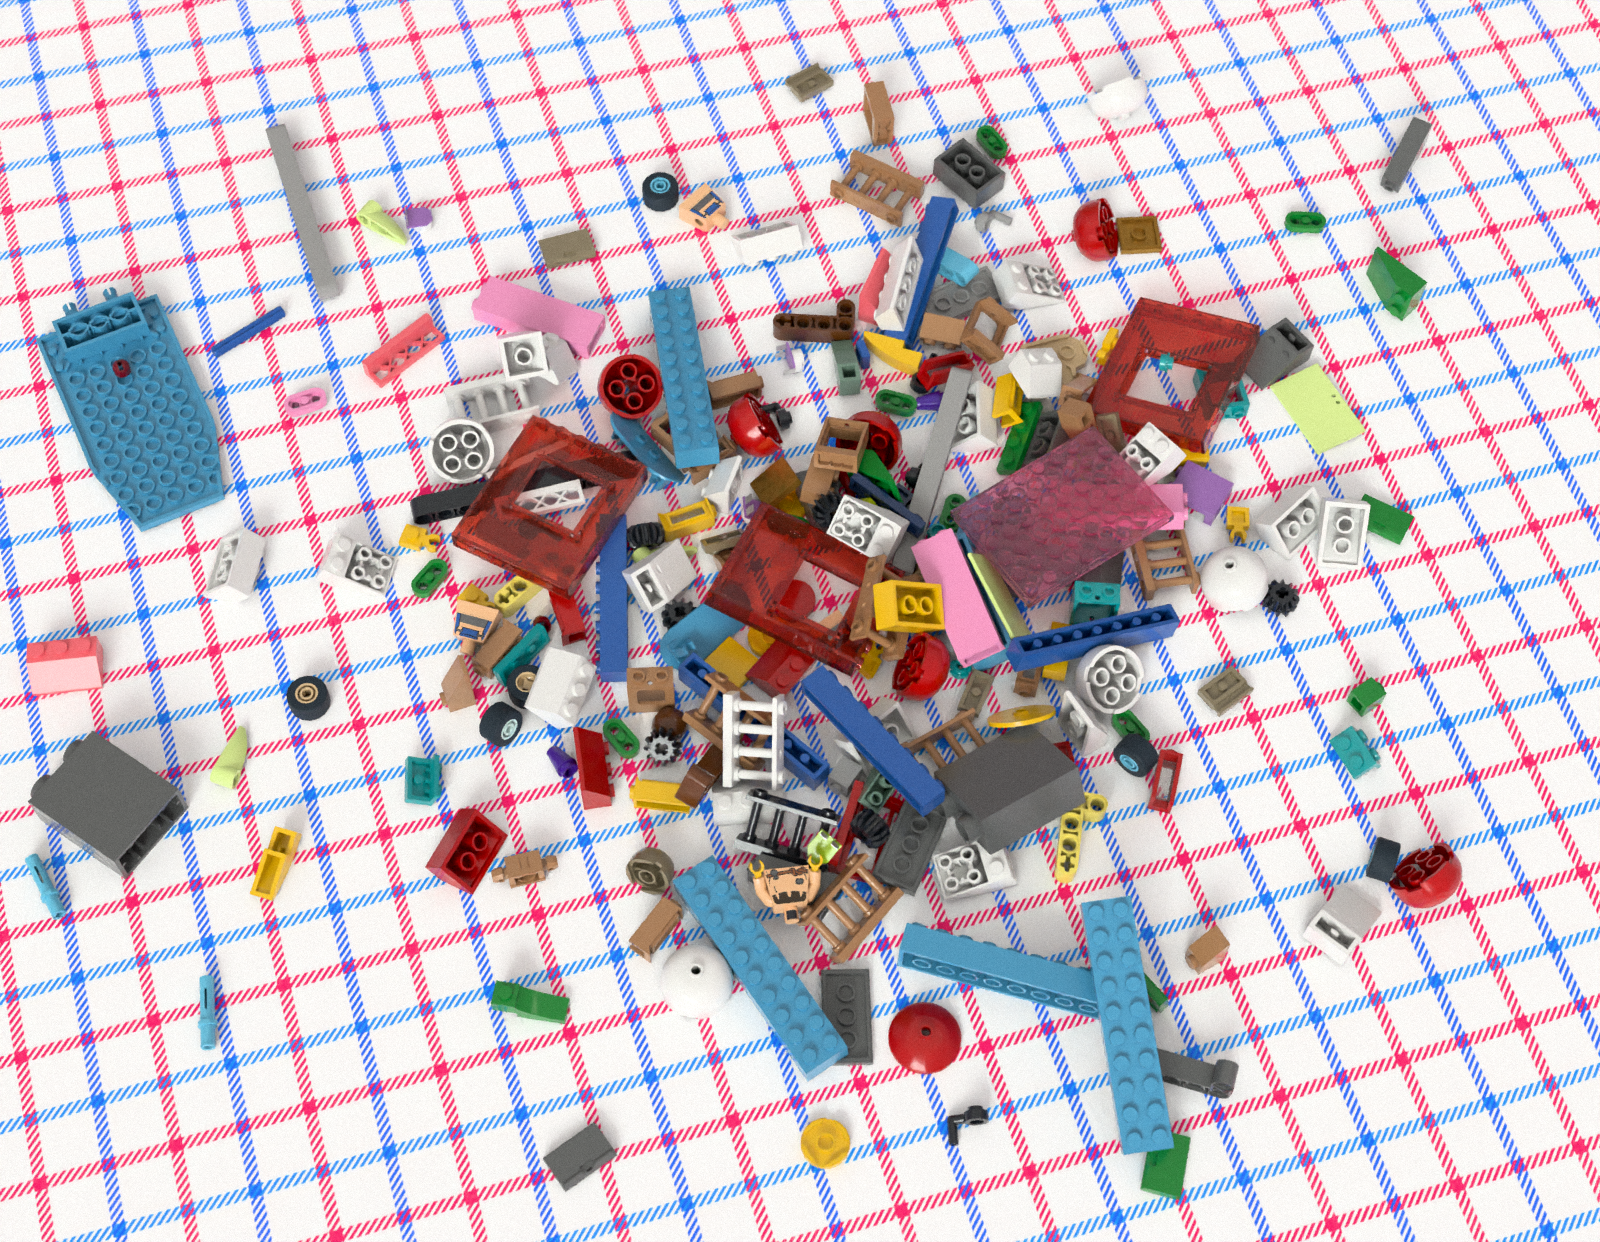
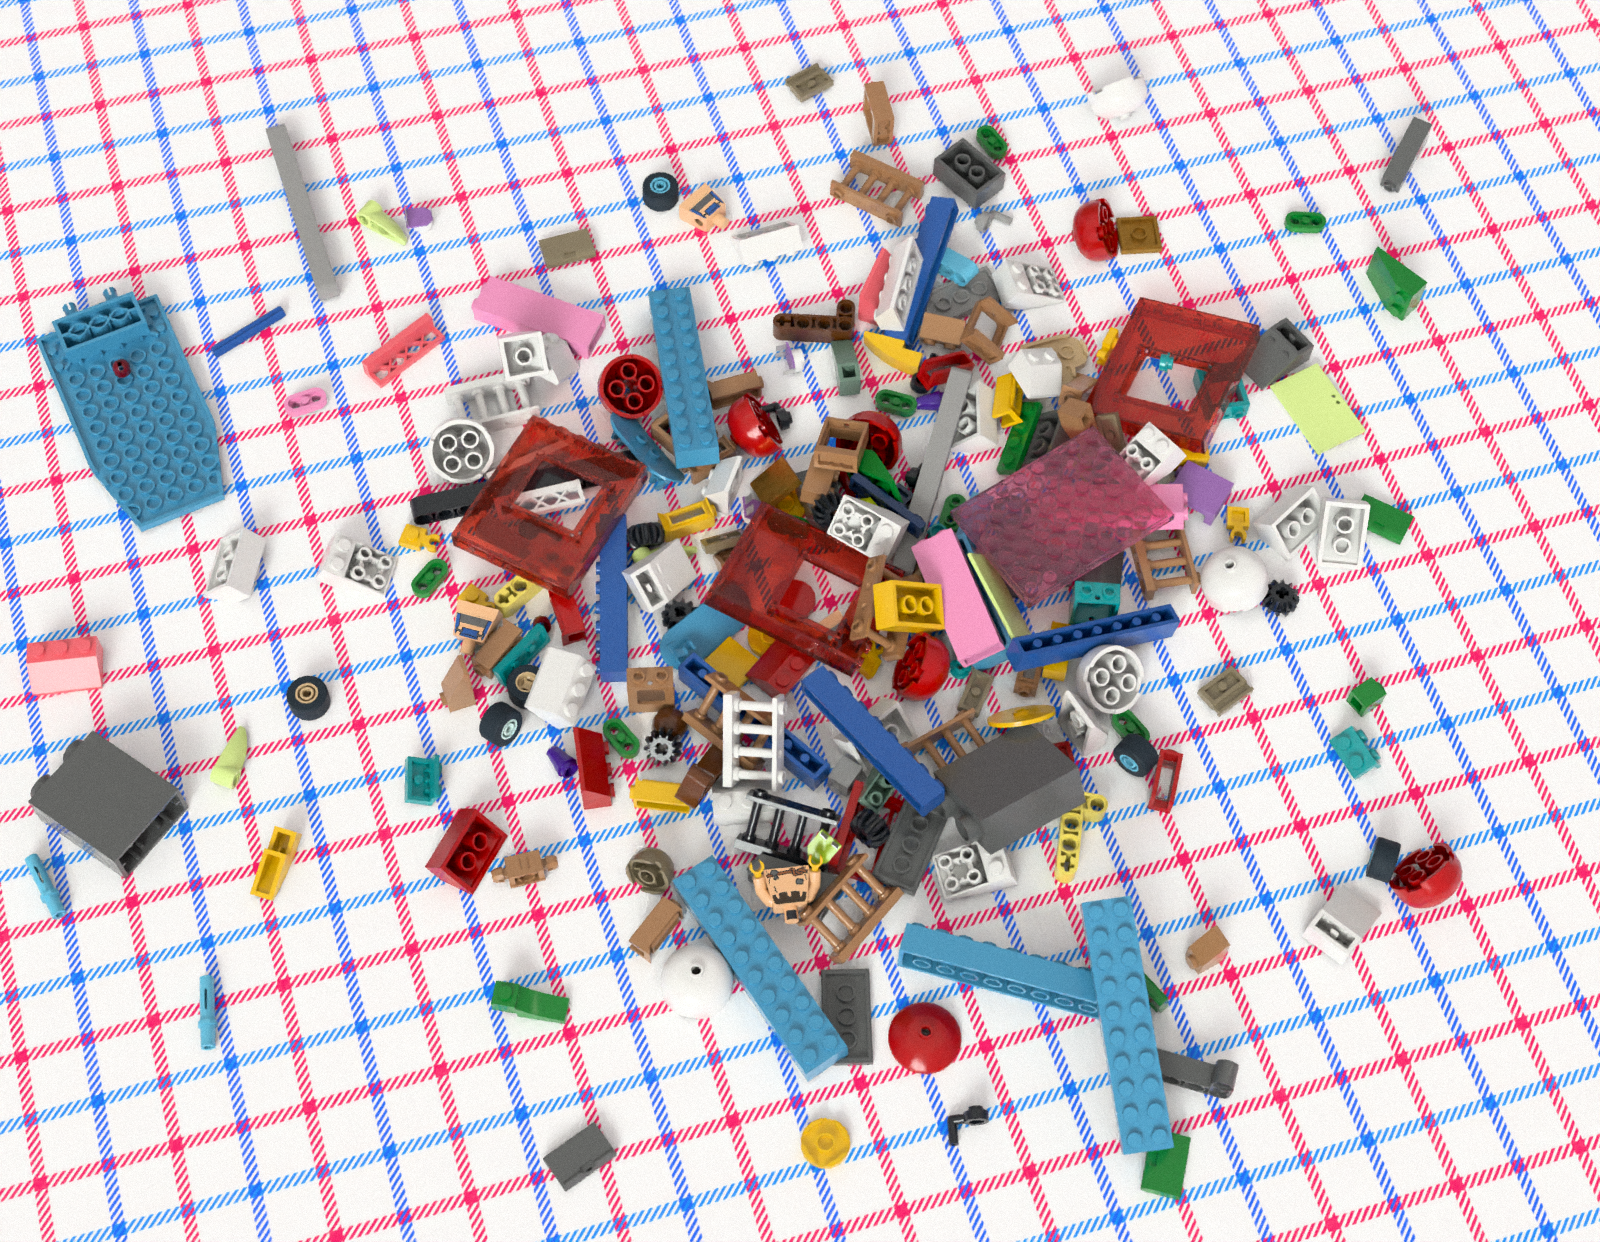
(862, 354): blue tile -> none

